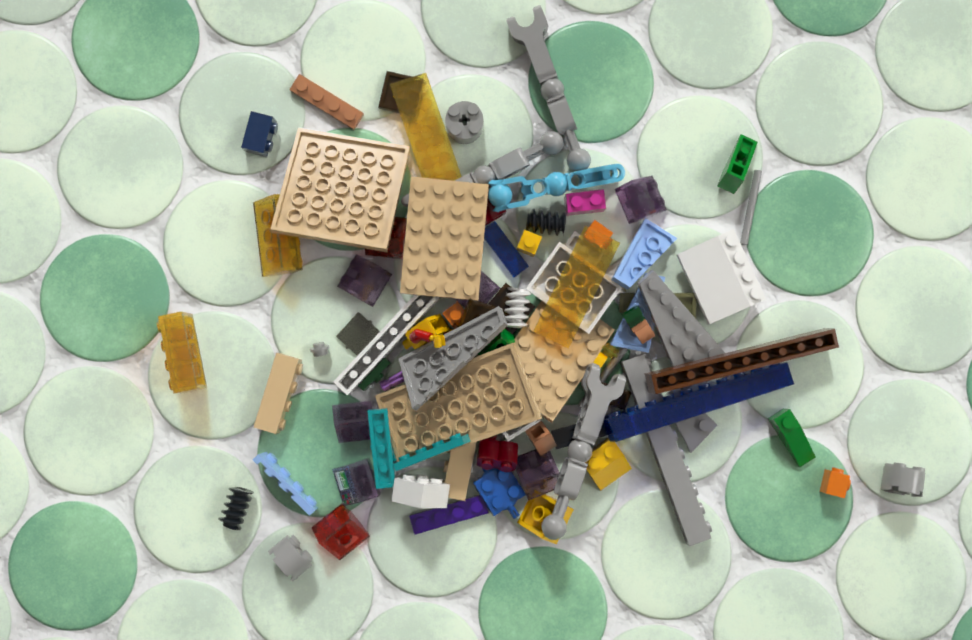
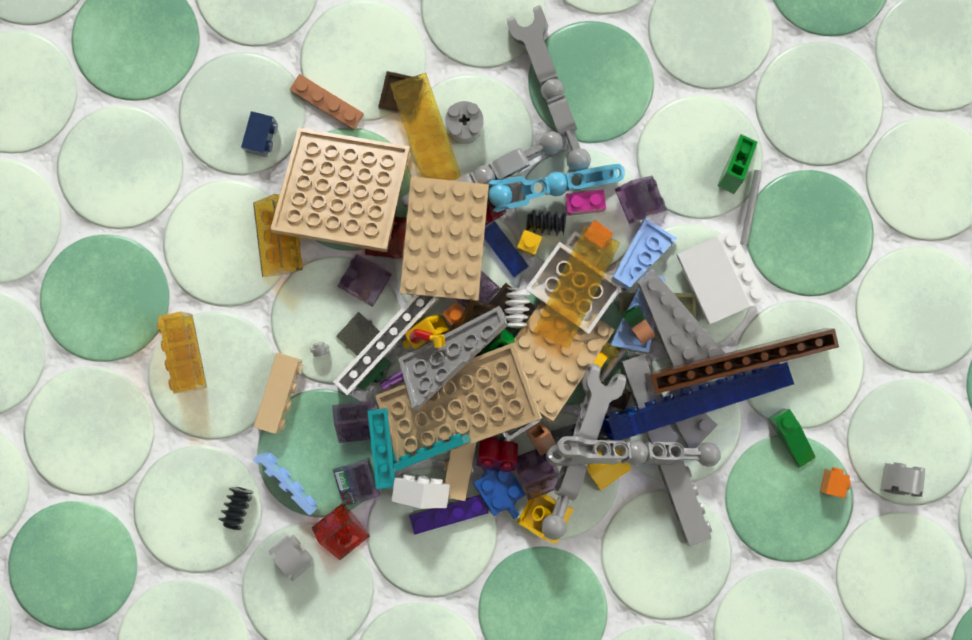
(634, 452): none -> light grey piece

